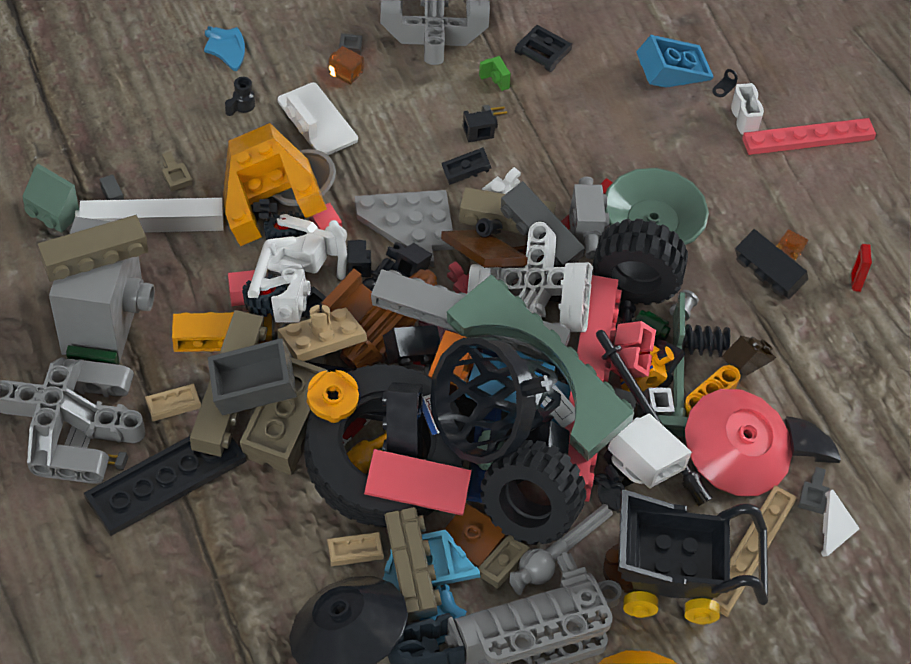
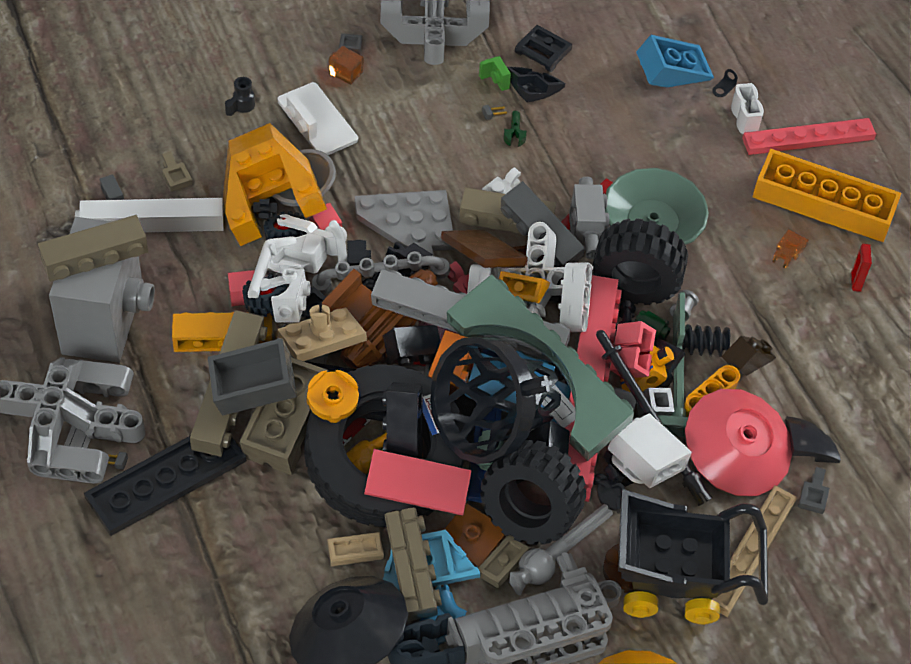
(50, 199): sand green slope -> none
(93, 355): dark green tile -> none
(173, 402): tan plate -> none
(226, 45): dark azure arm -> none
(367, 268): none -> light grey bar
(466, 166): black plate -> none
(479, 125): black brick -> none
(487, 227): black pin -> none
(515, 130): none -> dark green bar
(526, 287): none -> light orange slope
(534, 85): none -> black brick
(771, 264): black brick -> none
(826, 195): none -> light orange brick
(837, 524): white tile -> none

